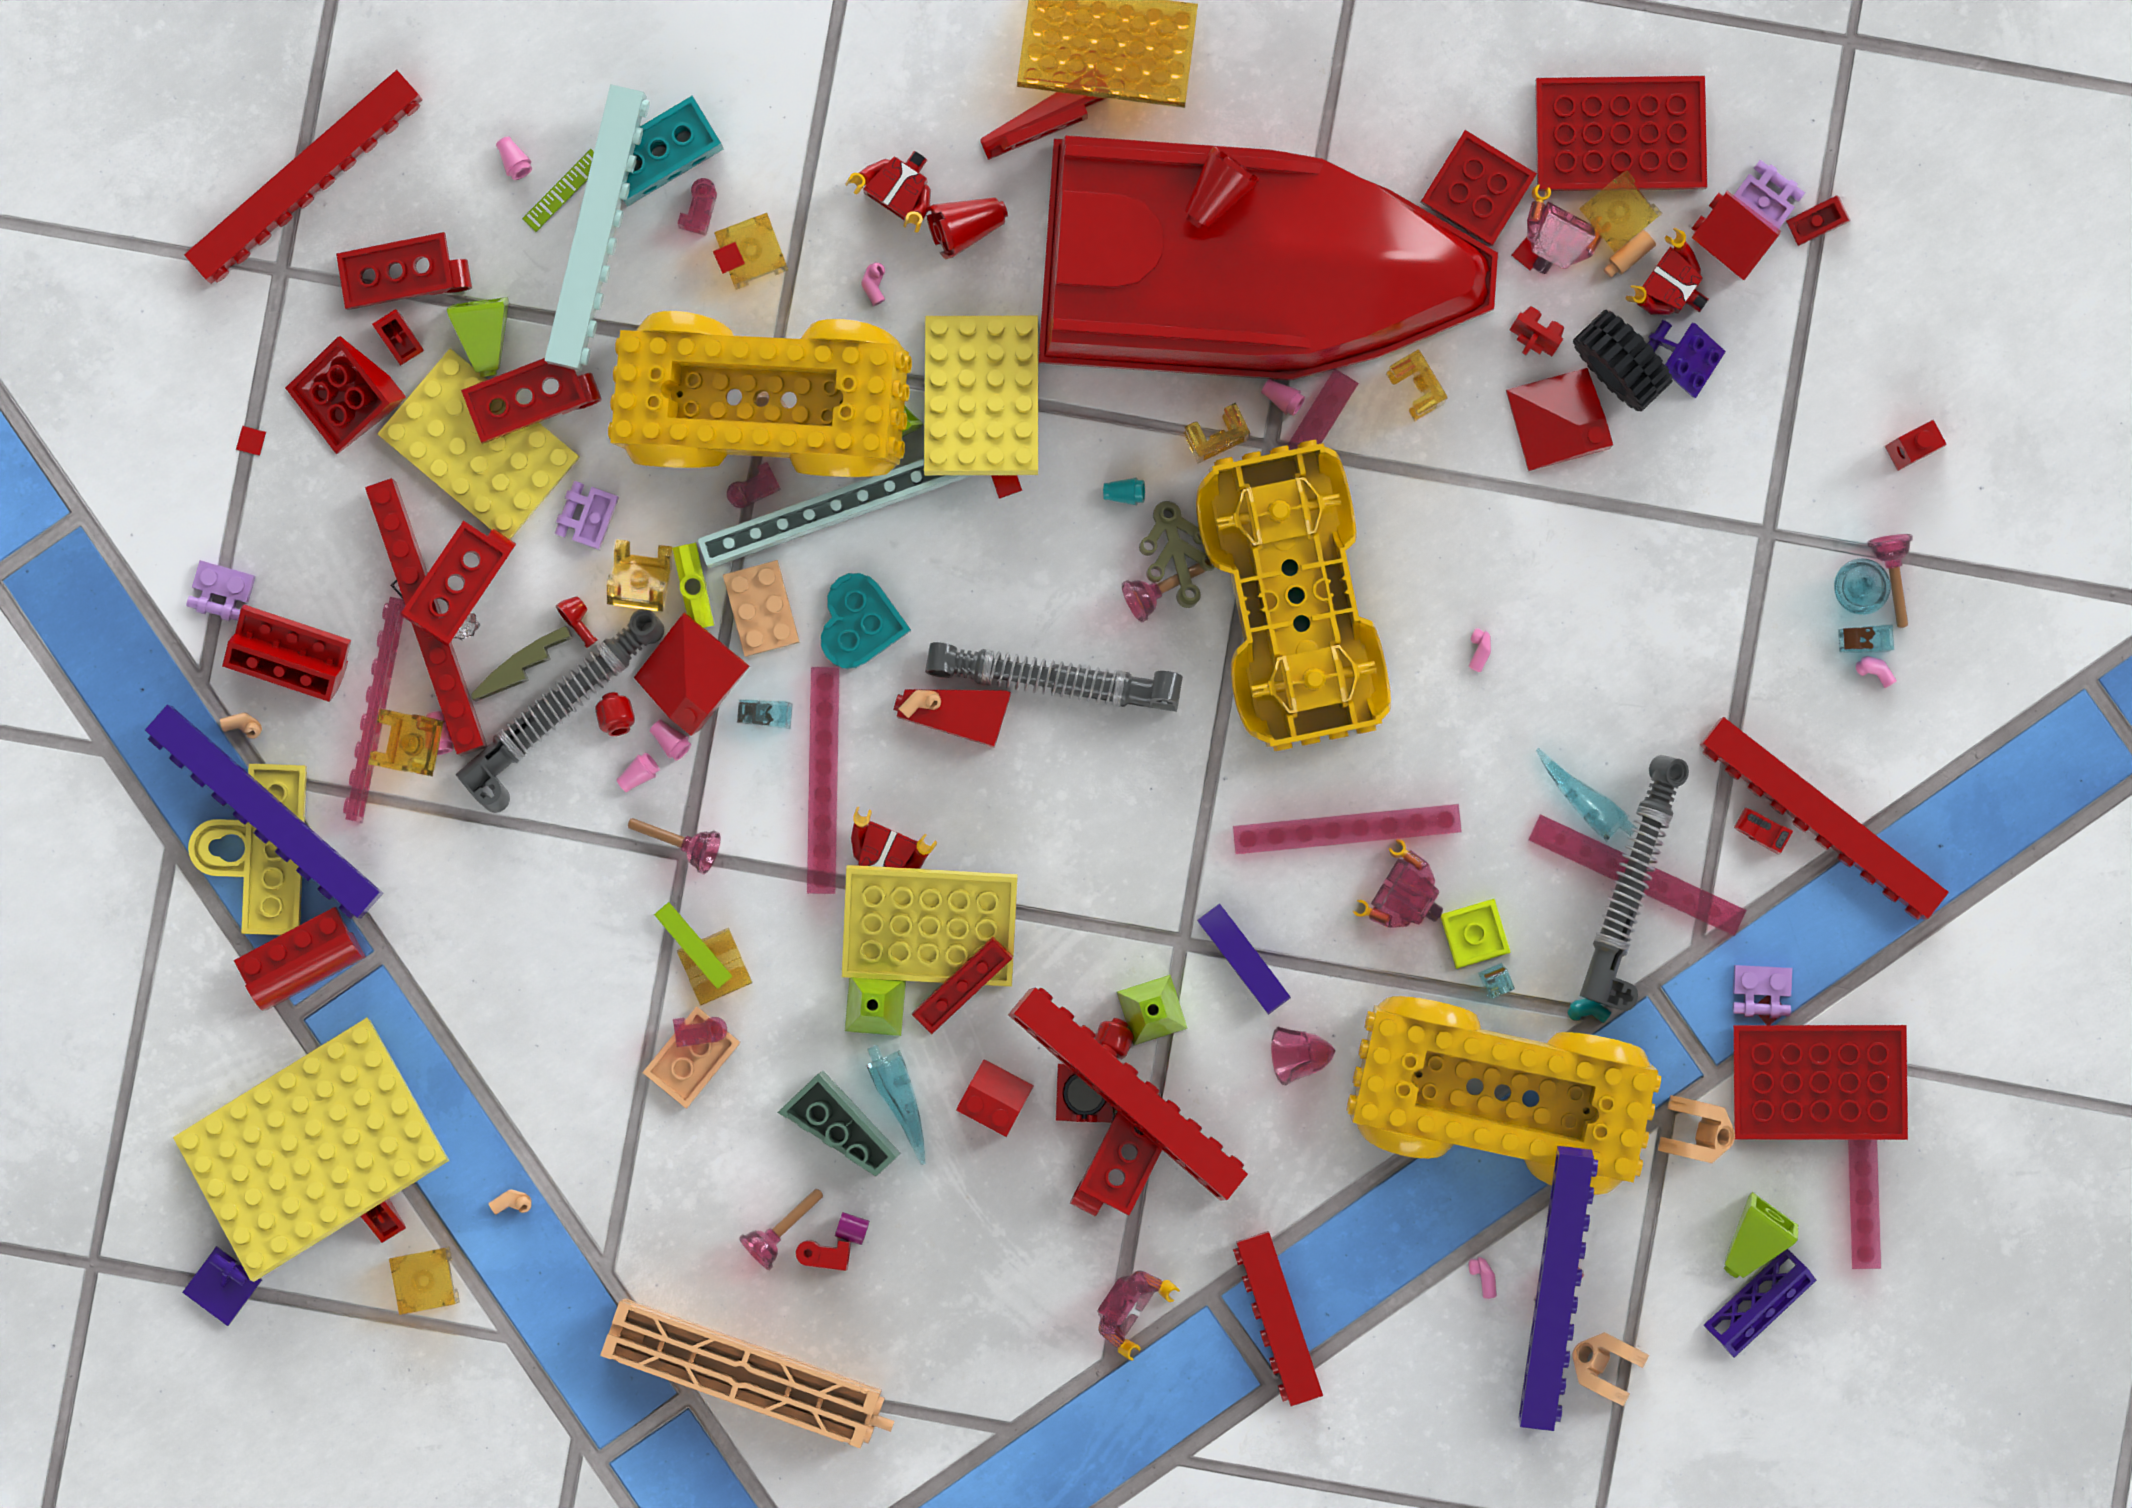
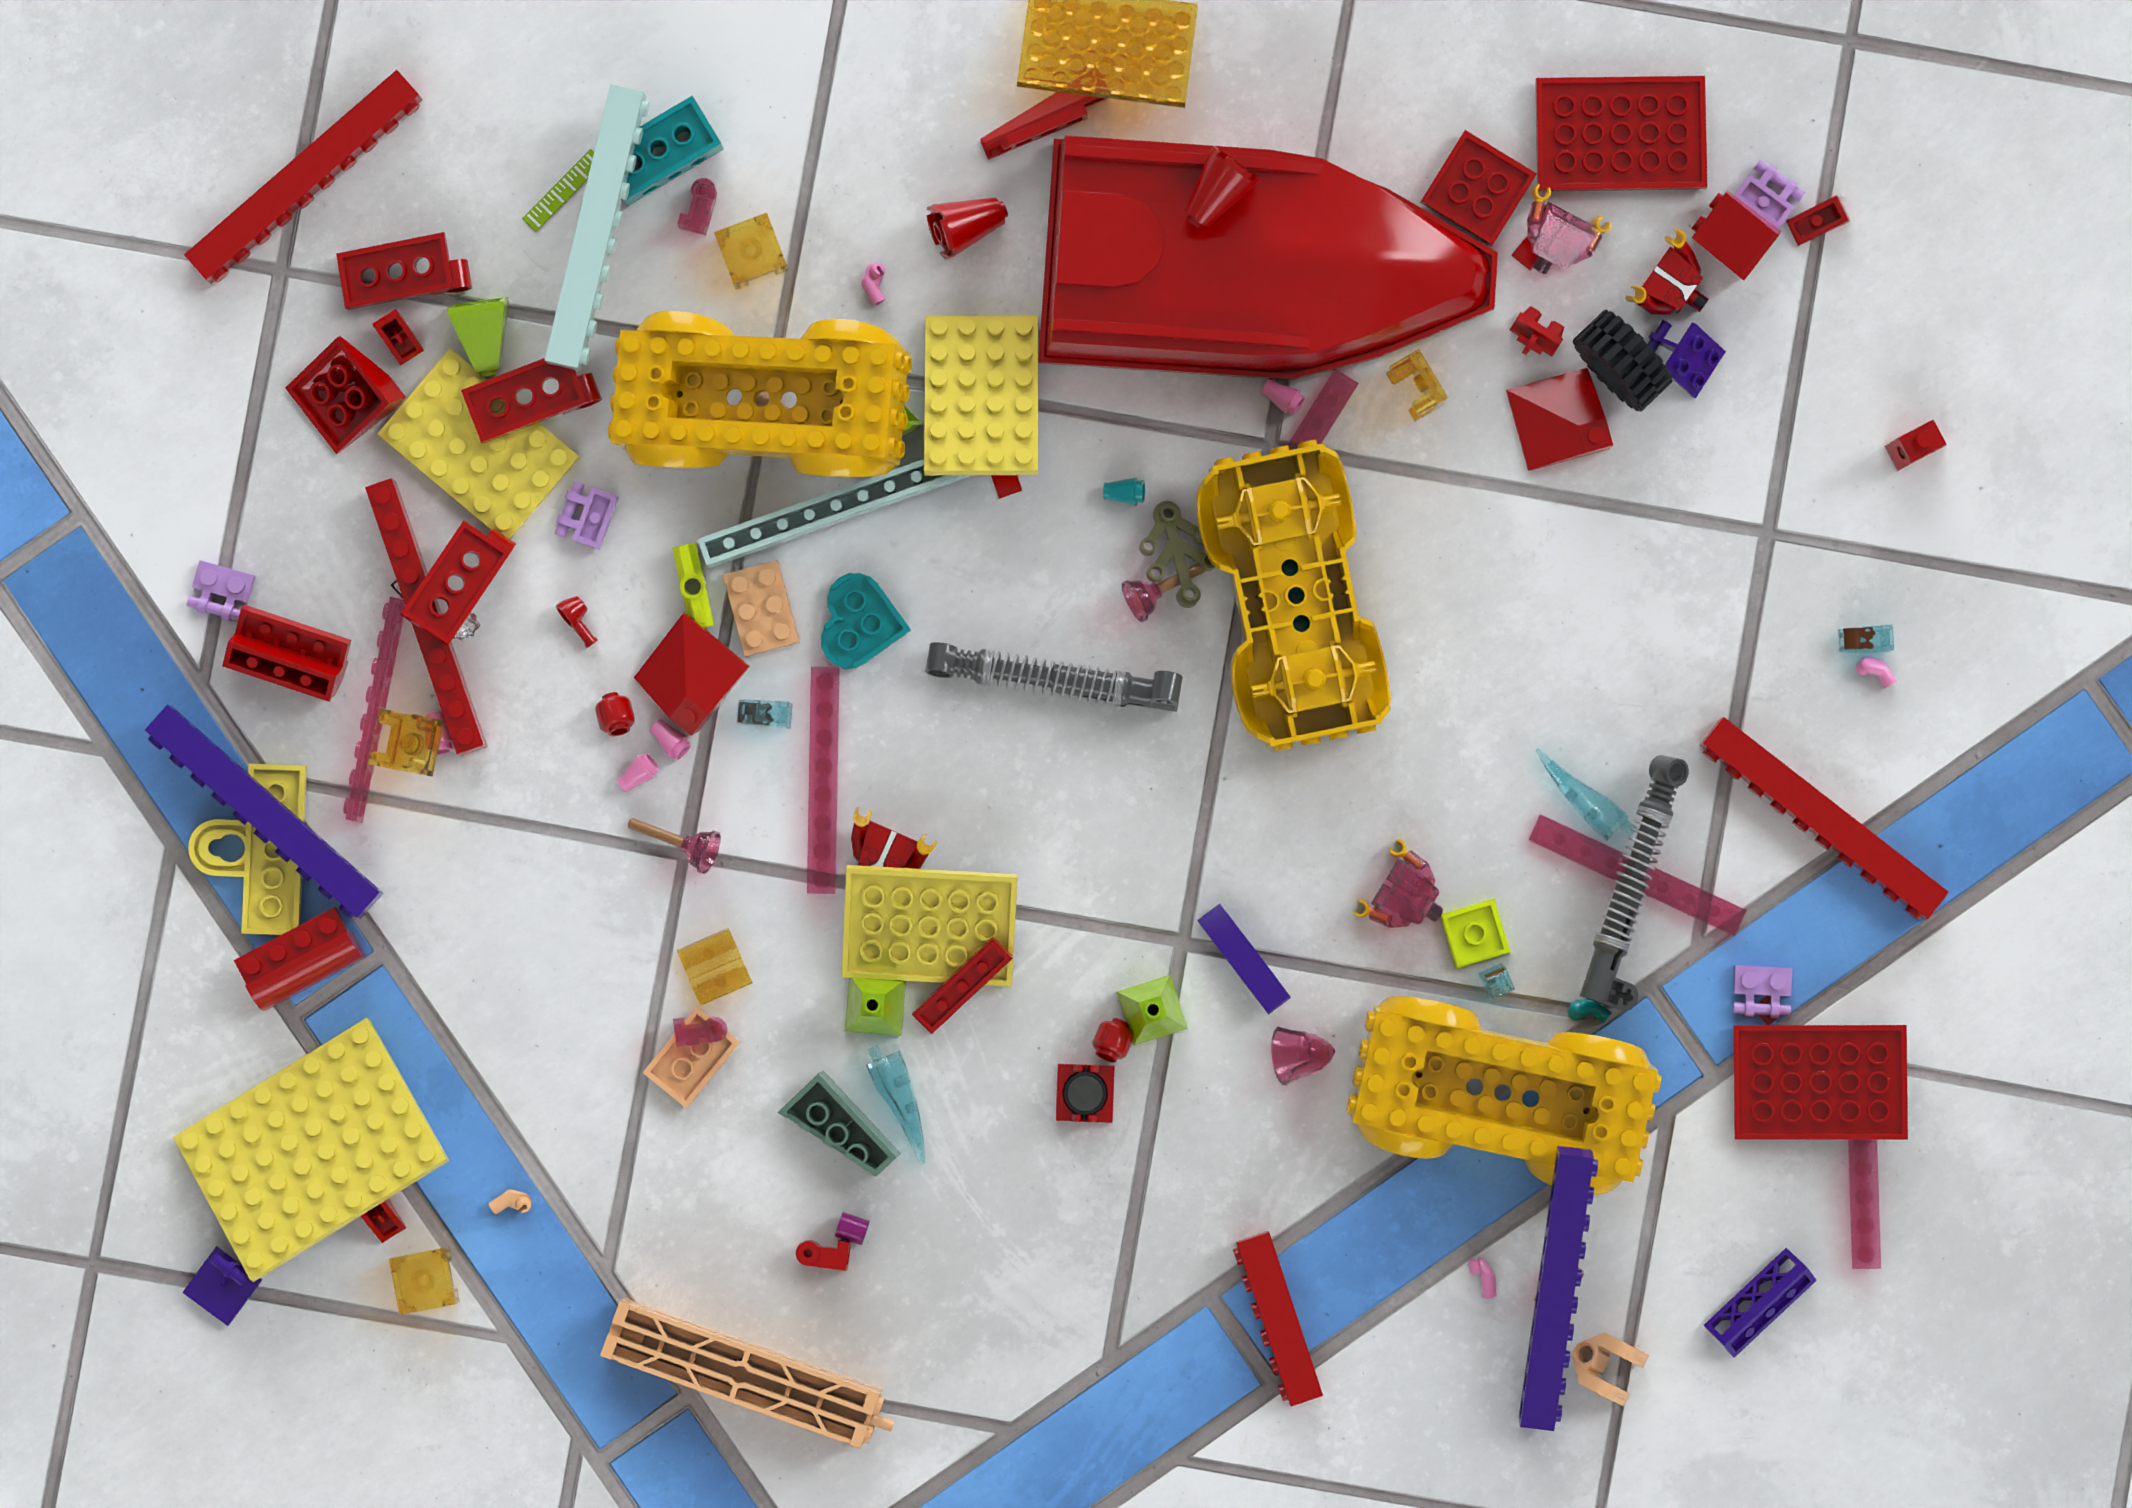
(243, 722): light nougat arm -> none
(251, 440): red sticker -> none
(513, 158): bright pink cone -> none
(513, 670): olive slope -> none
(513, 743): dark grey piece -> none
(638, 579): clear yellow panel -> none
(693, 945): lime sticker -> none
(728, 257): red sticker -> none
(748, 492): clear pink leg -> none
(763, 1245): clear pink piece -> none
(897, 187): red torso -> none
(920, 699): light nougat arm -> none
(962, 713): red slope -> none
(994, 1098): red slope -> none
(1095, 1185): red hinge -> none
(1125, 1305): clear pink torso -> none
(1128, 1094): red brick -> none
(1219, 441): clear yellow panel -> none
(1347, 829): clear pink plate -> none
(1483, 650): bright pink arm -> none
(1620, 211): clear yellow panel -> none
(1630, 254): light nougat cylinder -> none
(1713, 1134): light nougat piece -> none
(1759, 1237): lime slope -> none
(1763, 830): red leg -> none
(1862, 586): clear light blue cone -> none
(1891, 551): clear pink piece -> none

